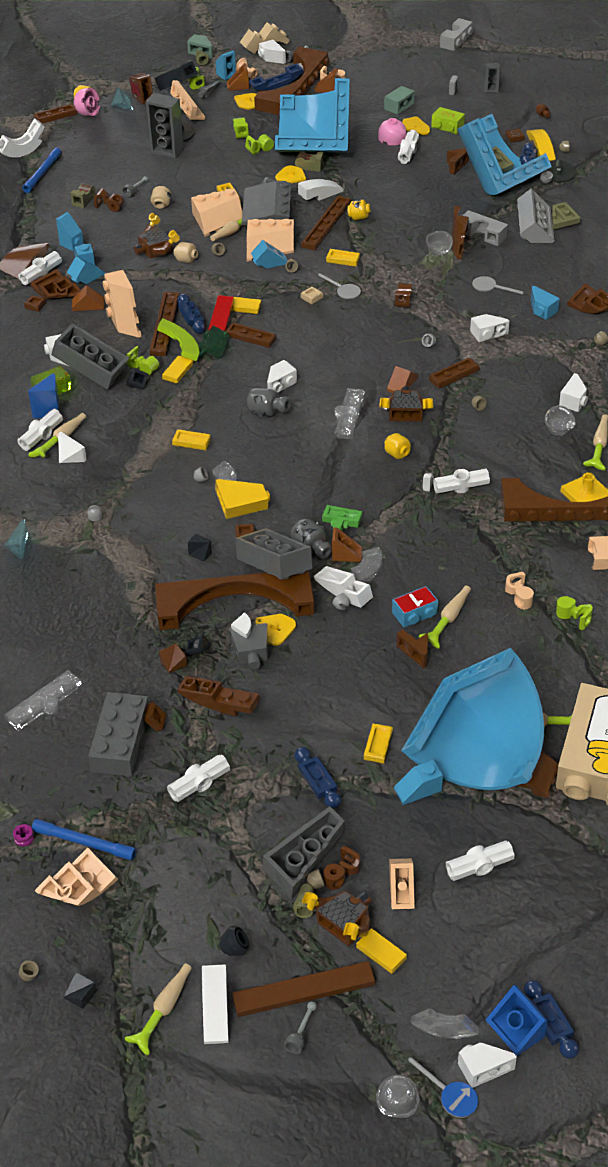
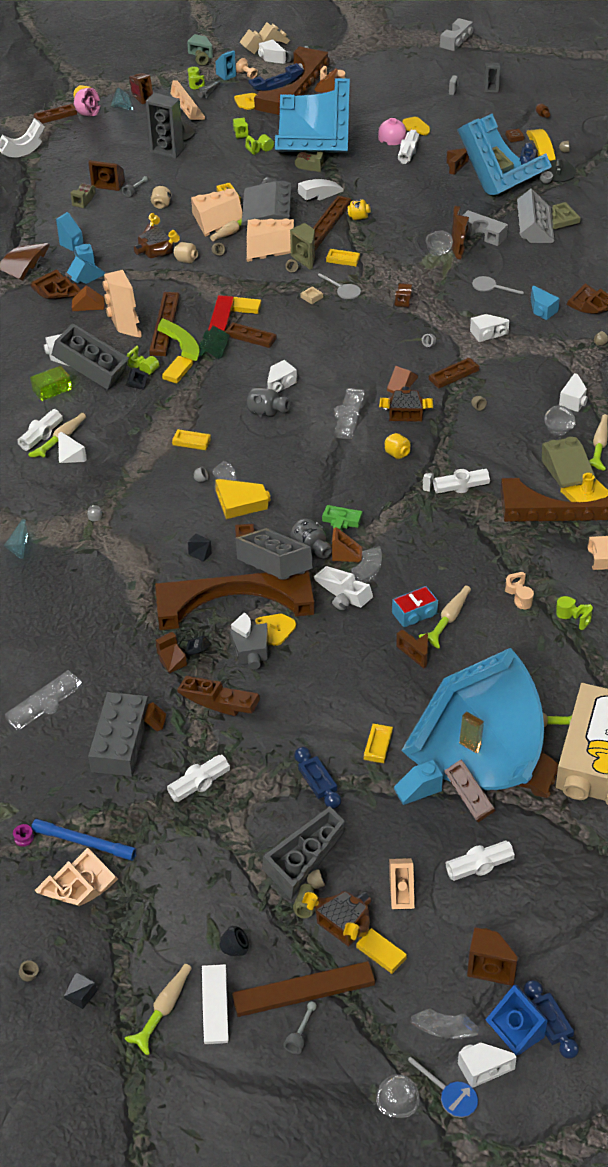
(35, 303): reddish brown tile -> none
(40, 268): white piece -> none
(44, 397): blue slope -> none
(53, 156): blue piece -> none
(106, 175): none -> reddish brown slope
(113, 202): reddish brown leg -> none
(165, 641): none -> reddish brown tile
(178, 74): black slope -> none
(191, 313): dark blue plate -> none
(239, 79): dark orange slope -> none
(268, 255): dark azure slope -> none
(291, 174): yellow piece -> none
(303, 244): none -> olive slope
(335, 874): reddish brown leg -> none
(399, 100): sand green brick -> none
(447, 120): lime brick -> none
(469, 791): none -> tile
(471, 732): none -> tile
(491, 958): none -> reddish brown slope
(566, 461): none -> olive slope

